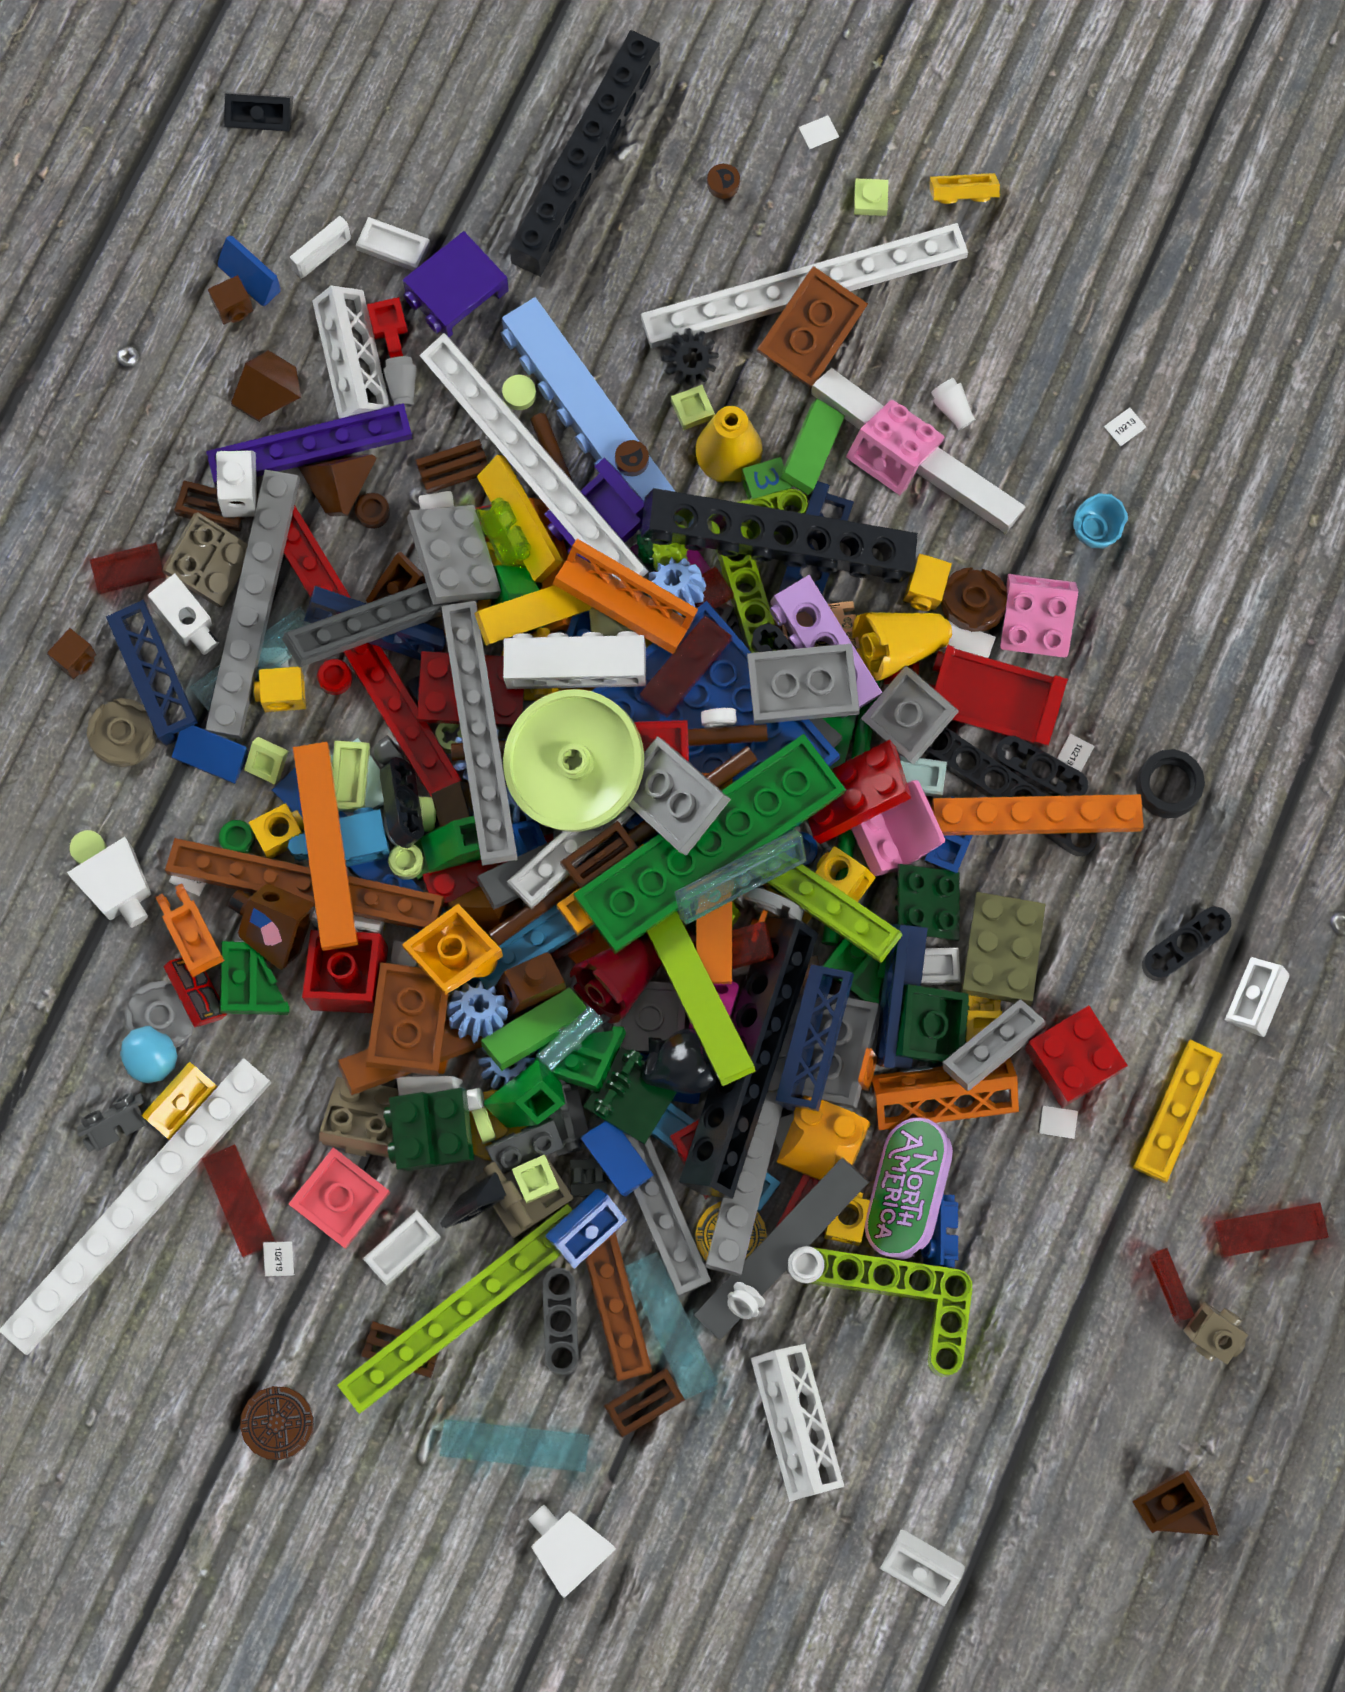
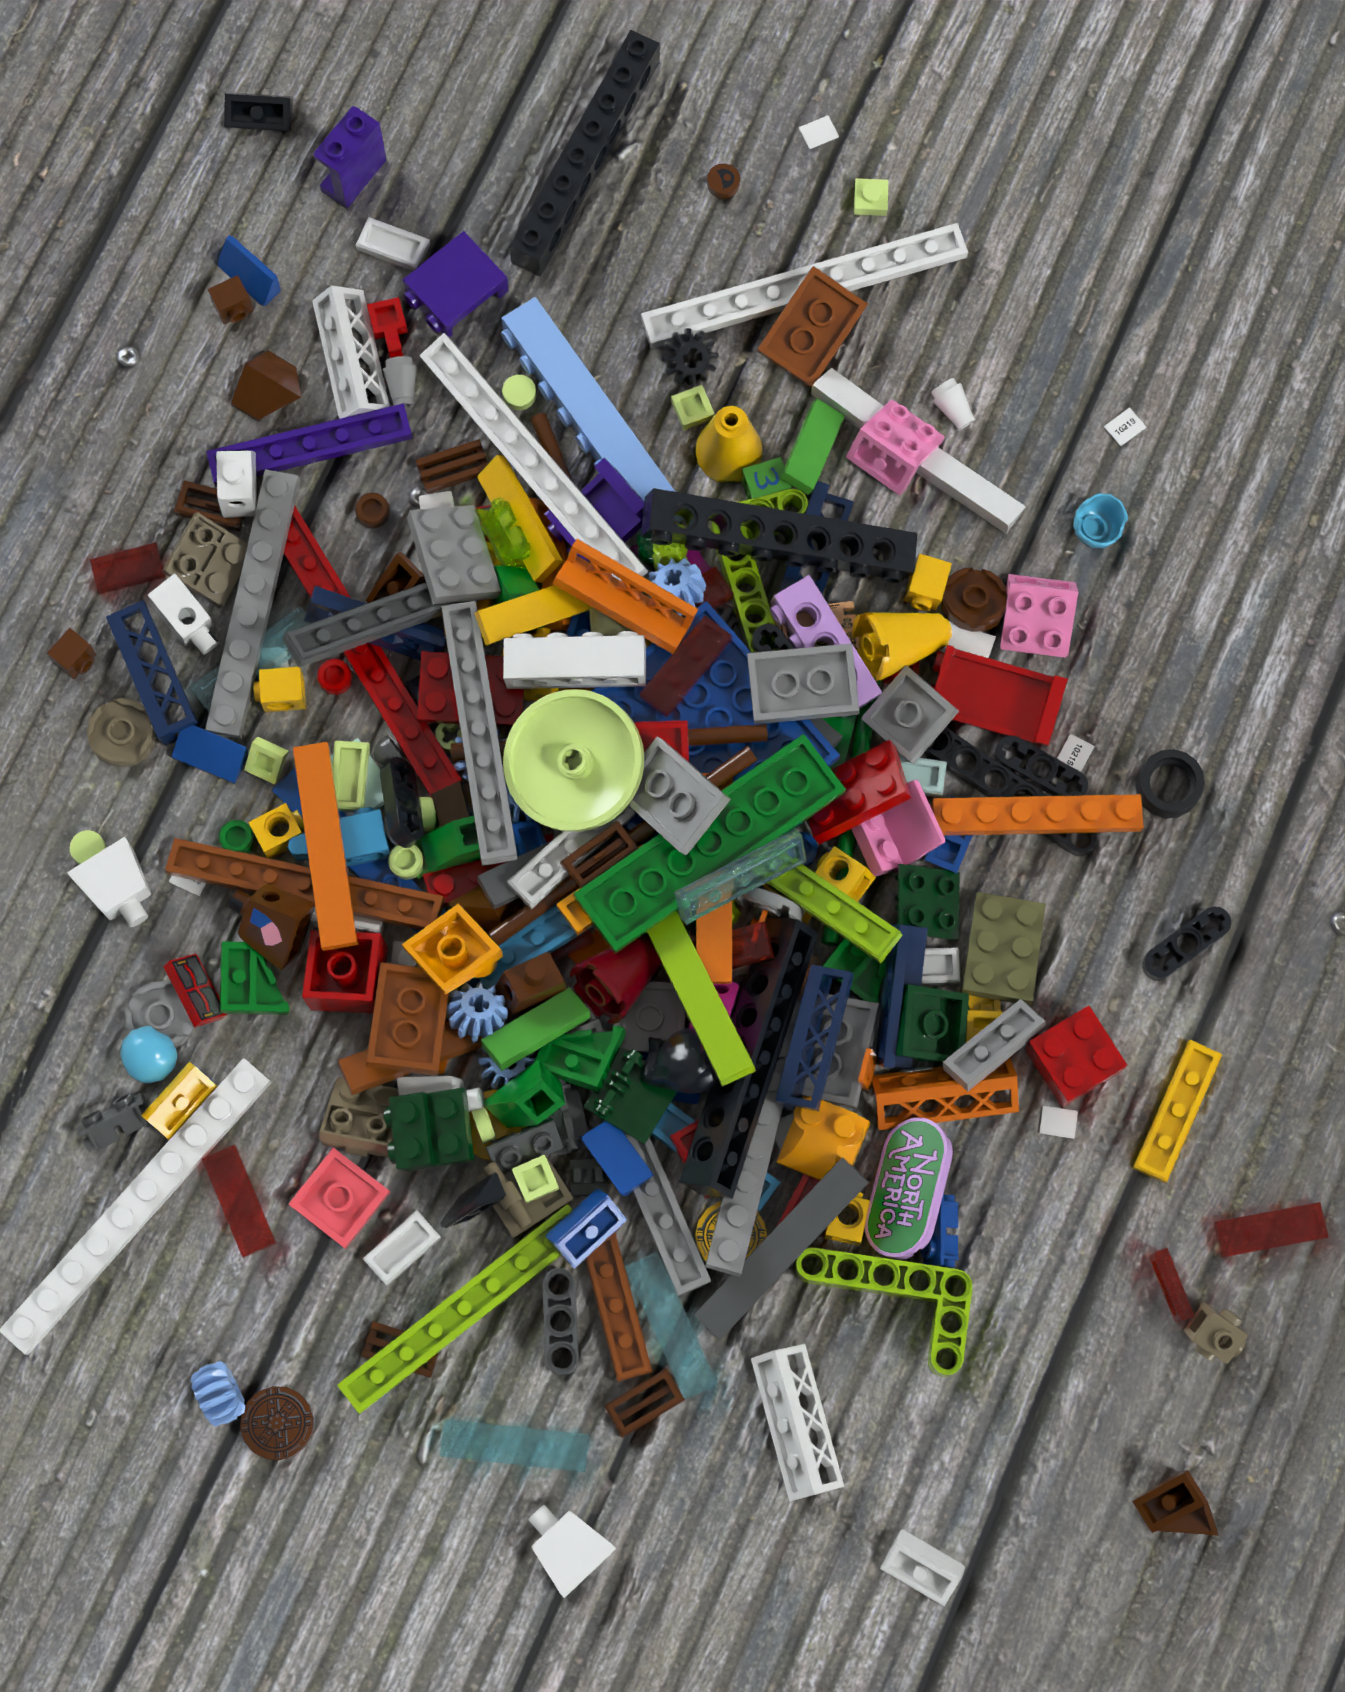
(190, 933): orange hinge -> none
(217, 1393): none -> light blue gear
(278, 1258): white sticker -> none
(320, 247): white tile -> none
(338, 481): reddish brown slope -> none
(352, 155): none -> dark purple panel
(570, 1038): clear light blue pin -> none
(631, 458): reddish brown tile -> none
(718, 717): white tile -> none
(745, 1301): white plate -> none
(806, 1264): white plate -> none
(973, 186): yellow plate -> none
(1257, 996): white slope -> none

